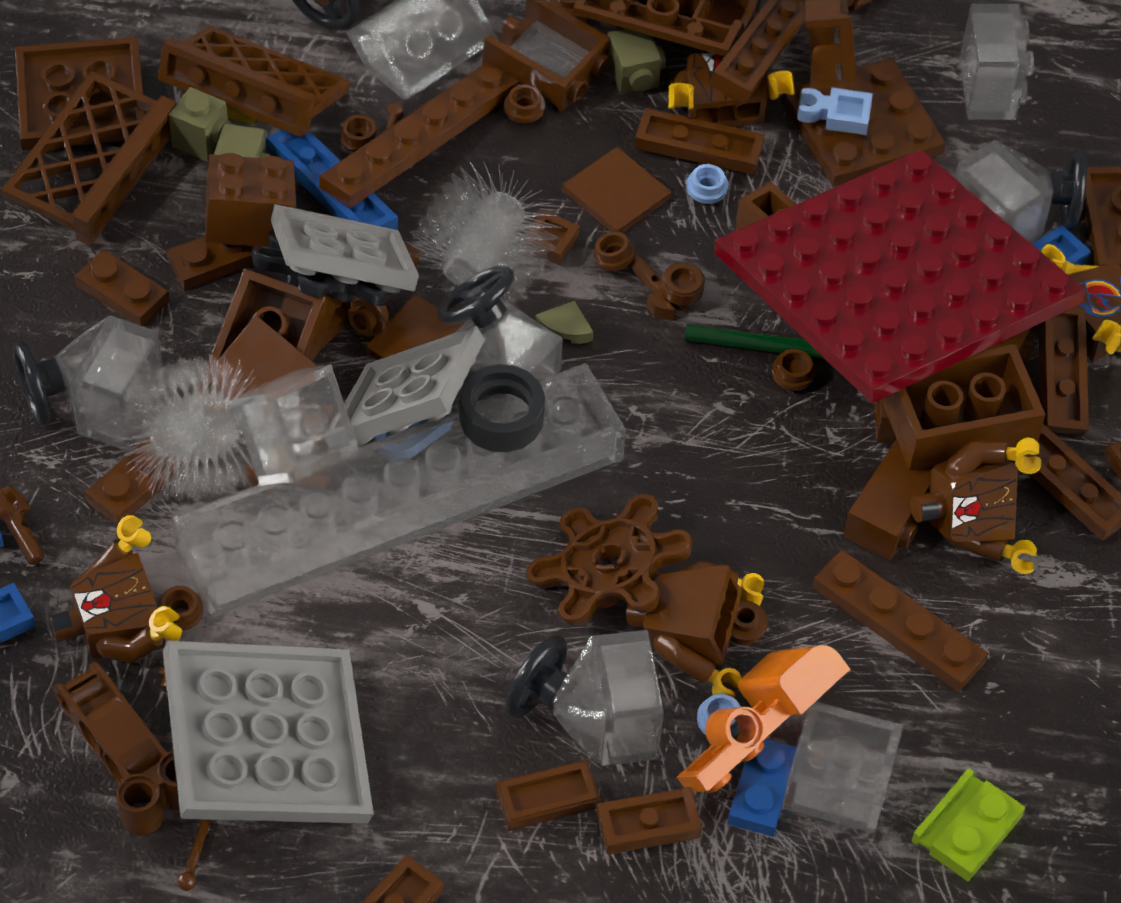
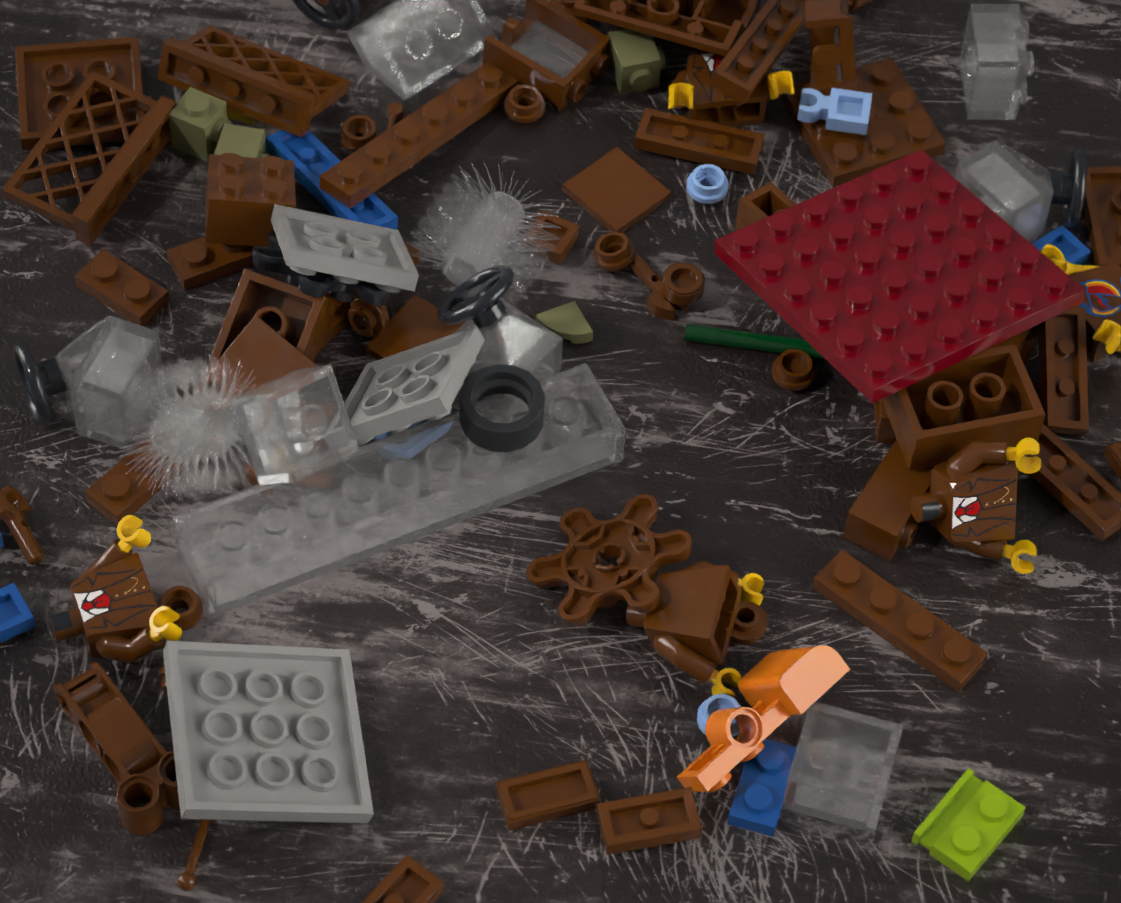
(604, 701): clear piece -> none

